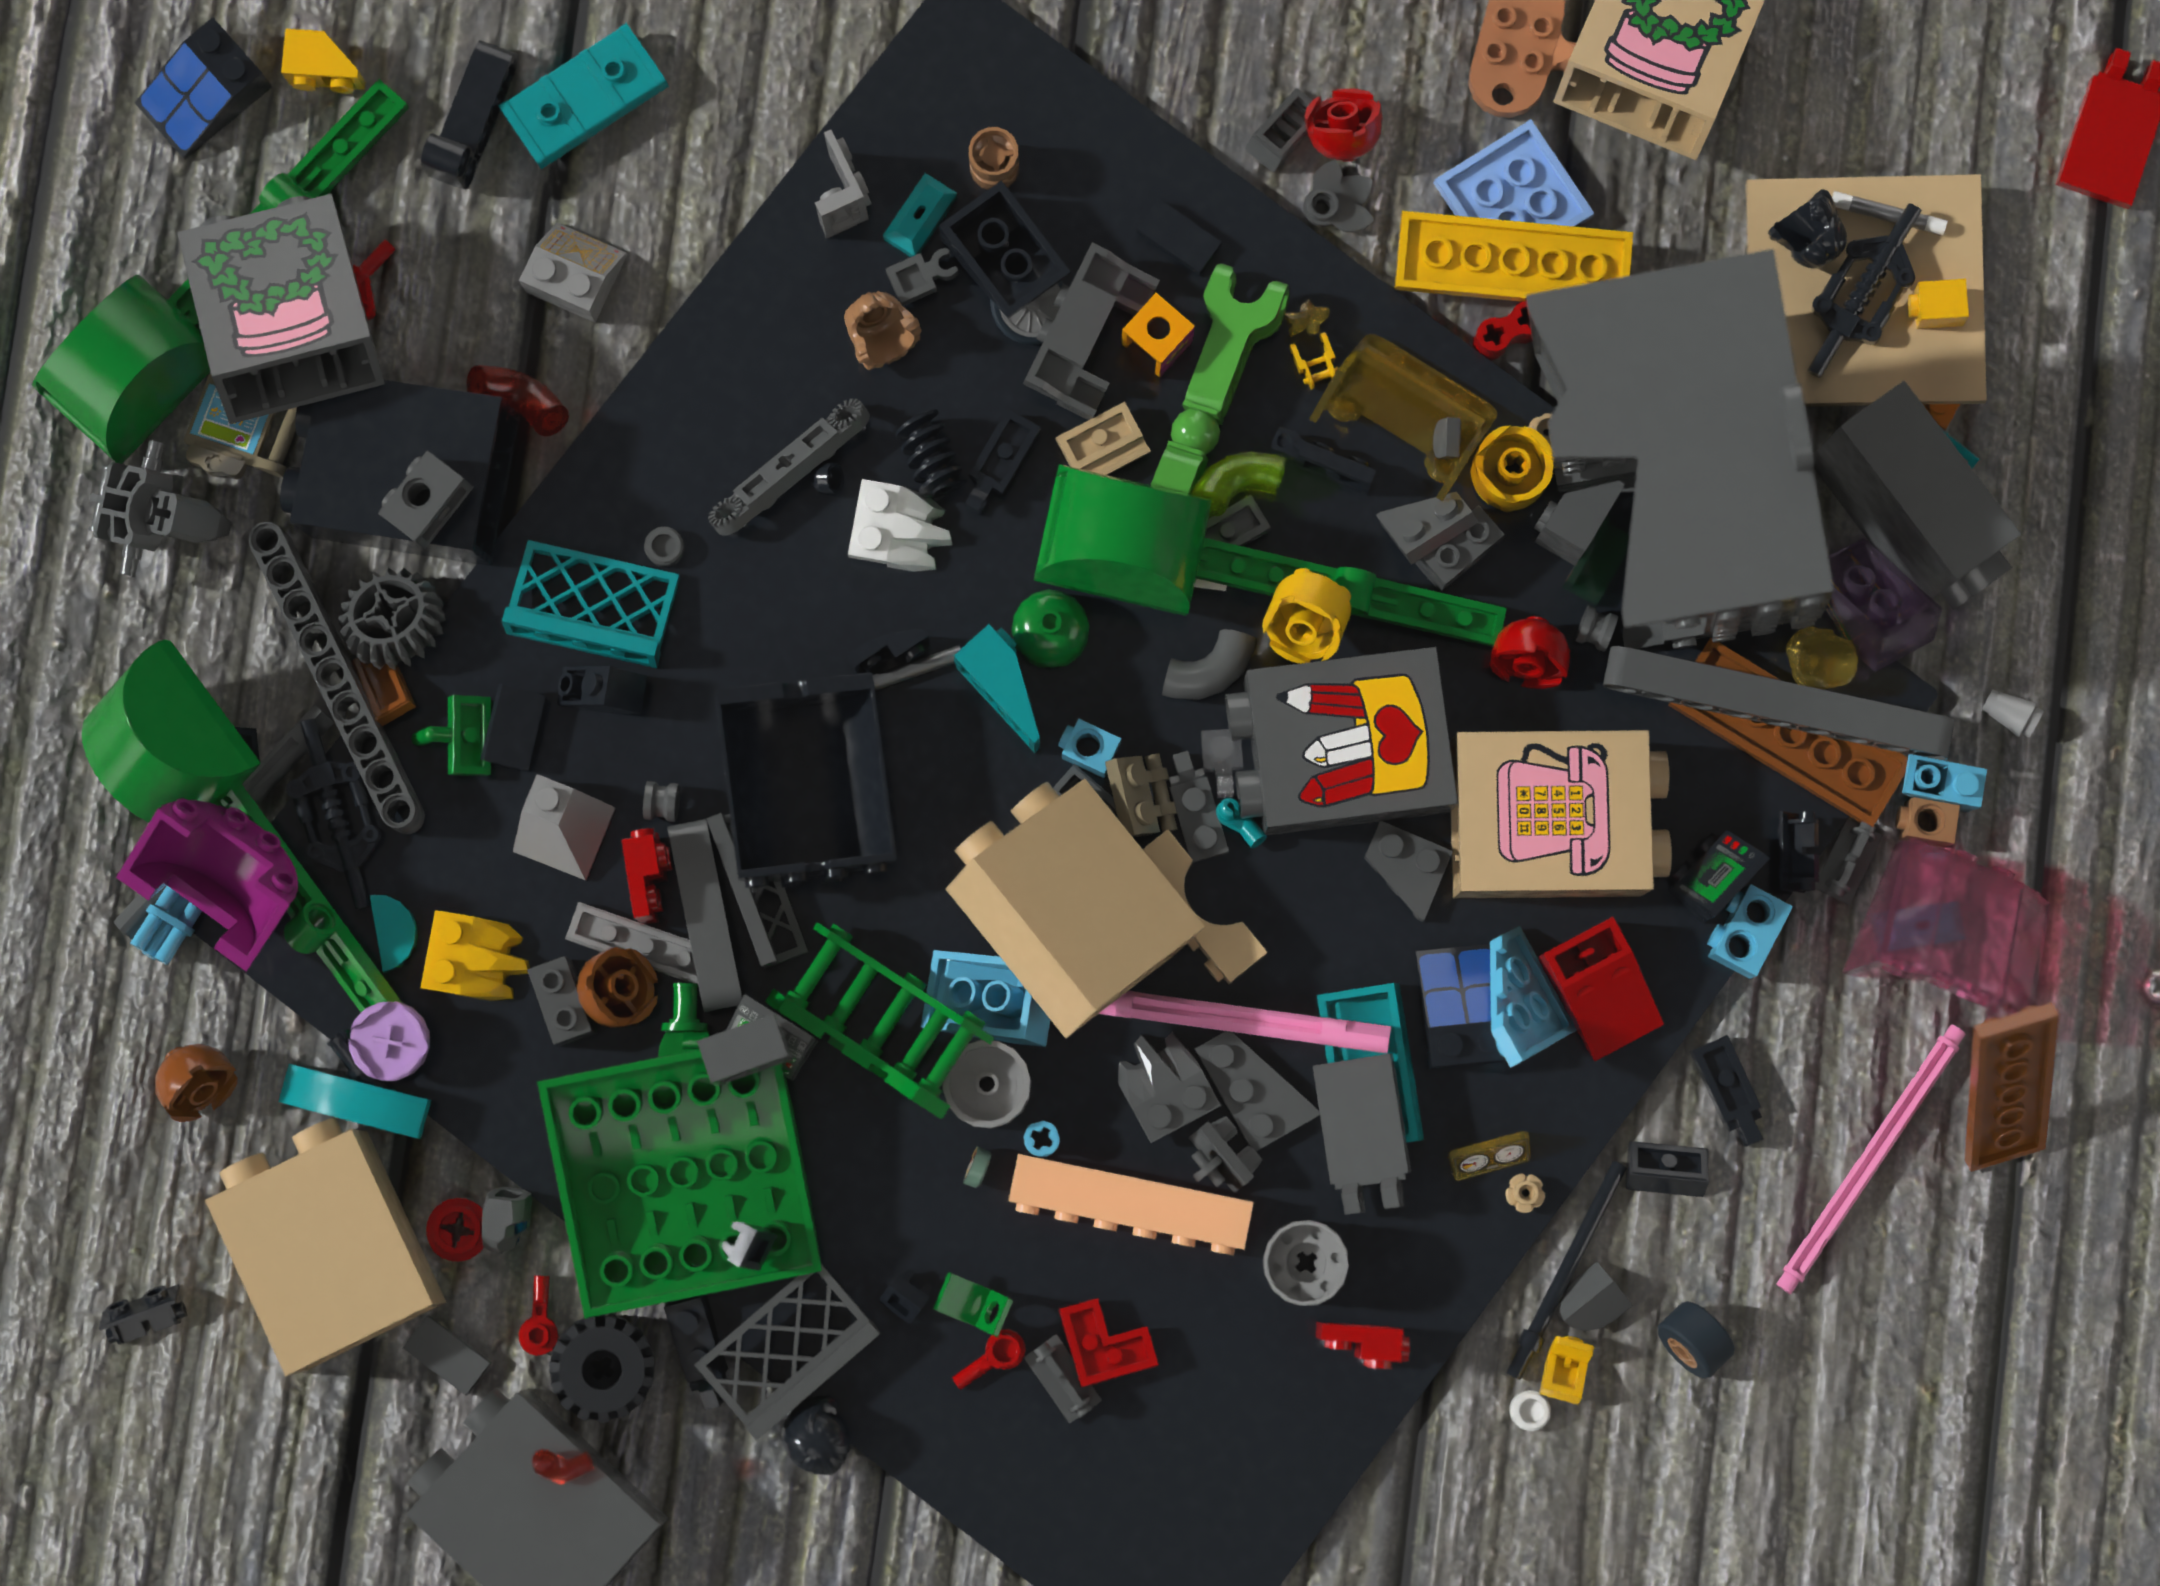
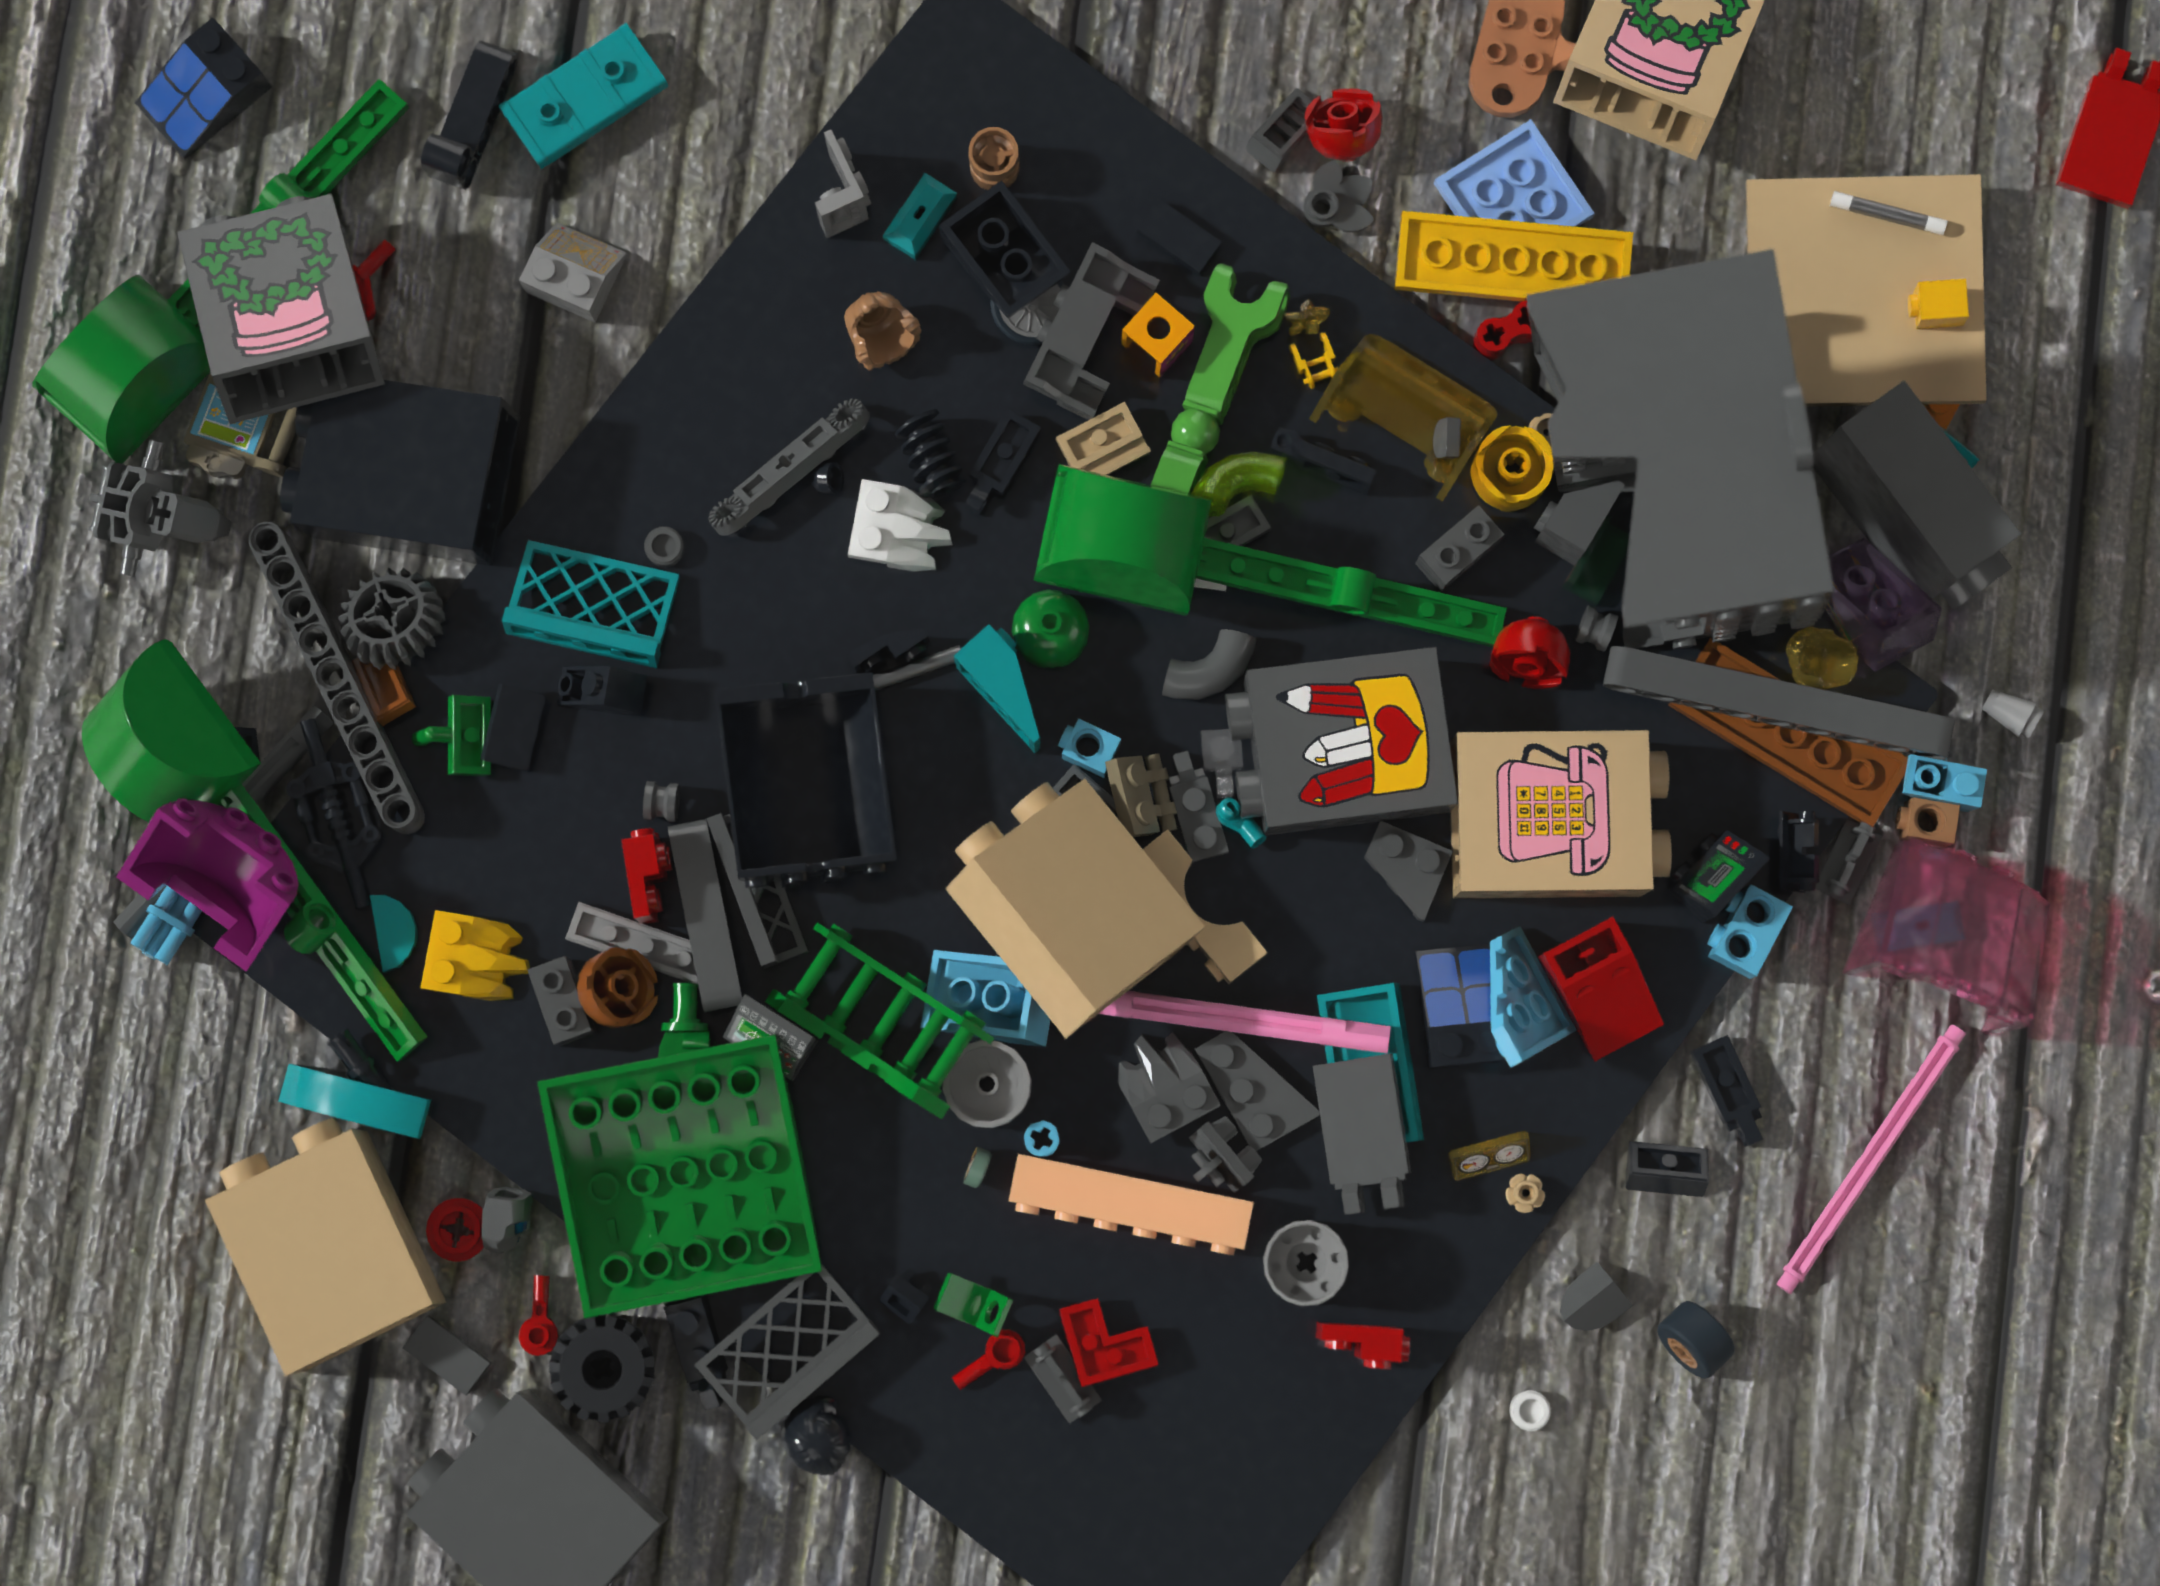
(127, 1317): black hinge -> none
(193, 1079): dark orange cylinder -> none
(316, 61): yellow slope -> none
(389, 1041): lavender tile -> none
(425, 521): dark grey brick -> none
(523, 394): clear red cylinder -> none
(560, 1469): clear red arm -> none
(562, 827): light grey slope -> none
(744, 1050): dark grey hinge -> none
(750, 1247): tile -> none
(915, 278): dark grey plate -> none
(1307, 617): yellow brick -> none
(1426, 524): dark grey wing -> none
(1531, 1339): black bar -> none
(1566, 1369): yellow bracket -> none
(1812, 232): black hair -> none
(1844, 323): black bar -> none
(2010, 1086): dark orange plate -> none

